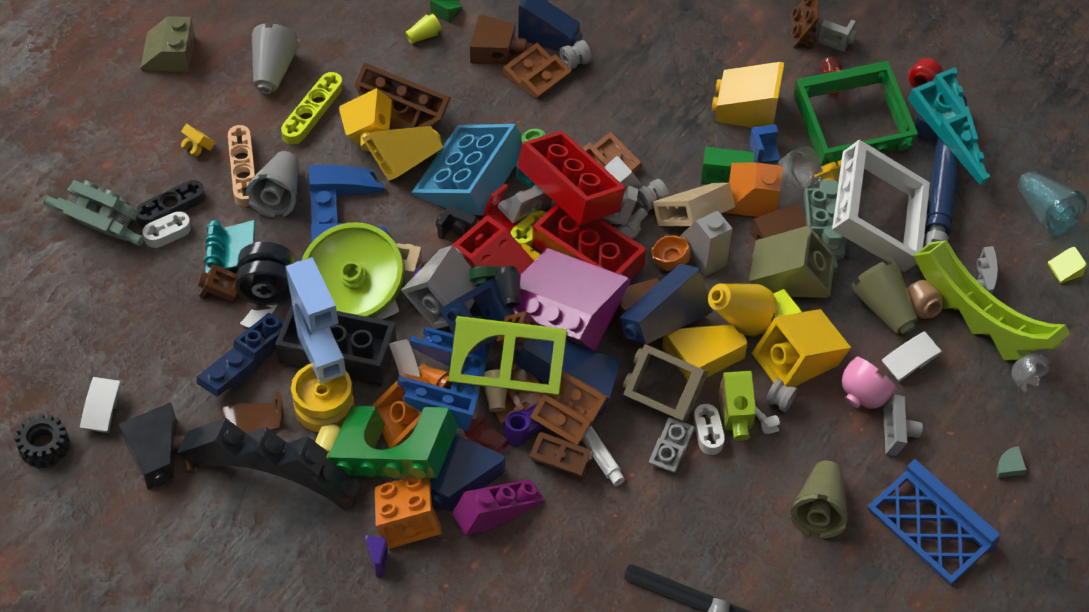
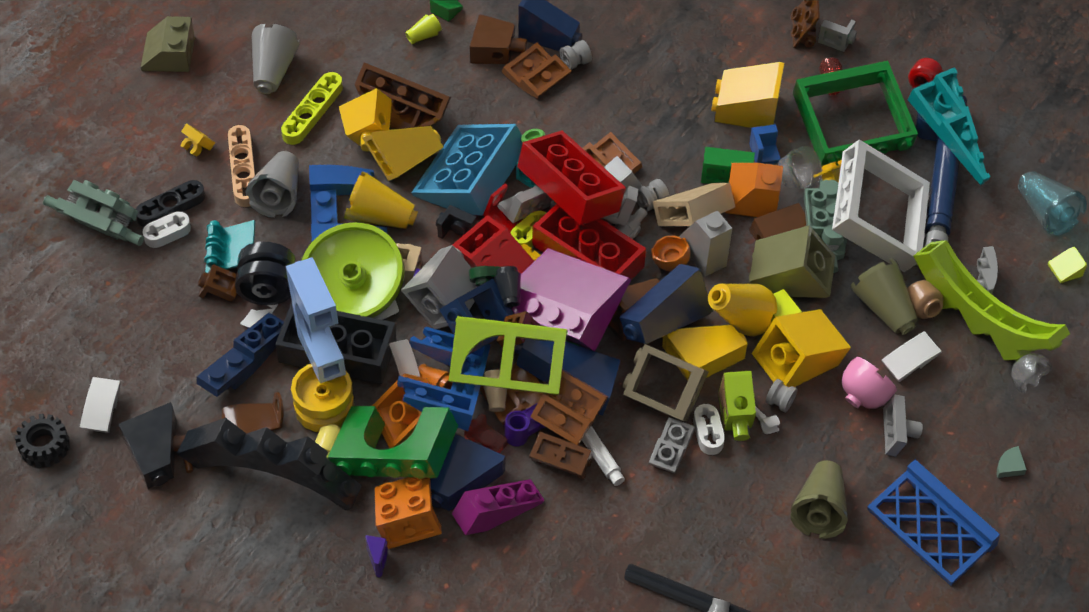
(378, 204): none -> yellow cone

